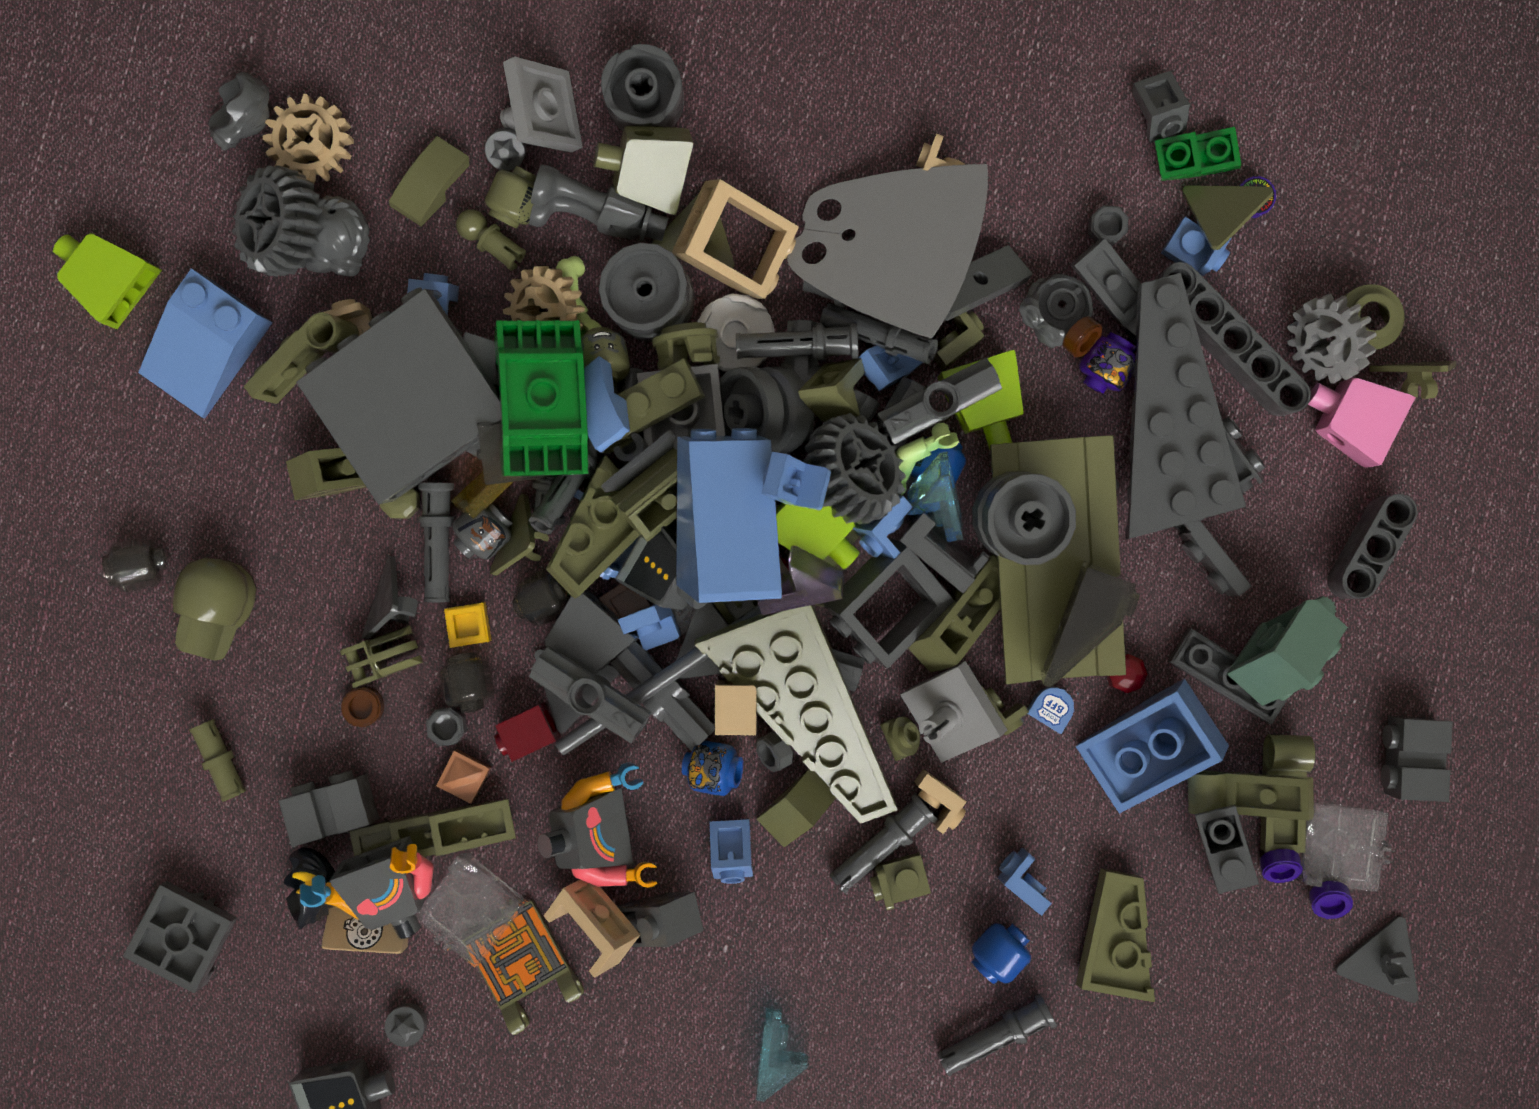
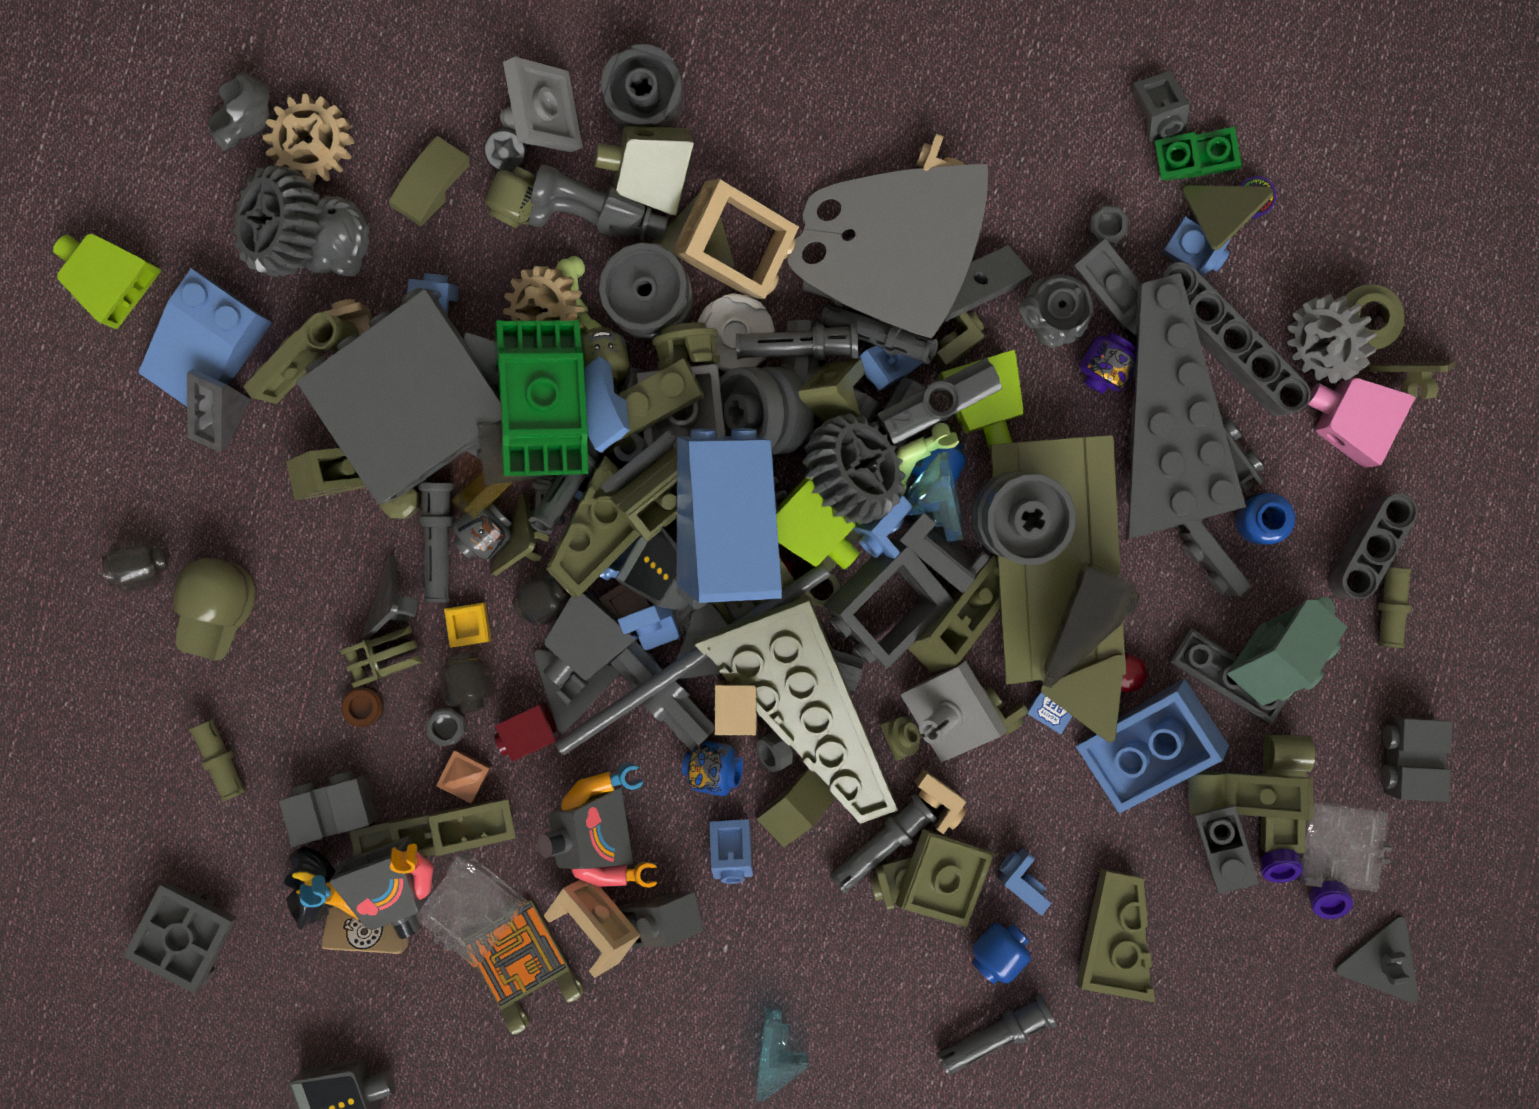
(213, 410): none -> flat silver slope
(406, 1024): dark grey tile -> none
(473, 226): olive pin -> none
(567, 681): dark grey piece -> none
(795, 481): medium blue bracket -> none
(810, 583): slope -> none
(944, 878): none -> olive tile
(1082, 336): reddish brown tile -> none
(1092, 695): none -> olive piece
(1276, 522): none -> blue head
(1394, 607): none -> olive pin

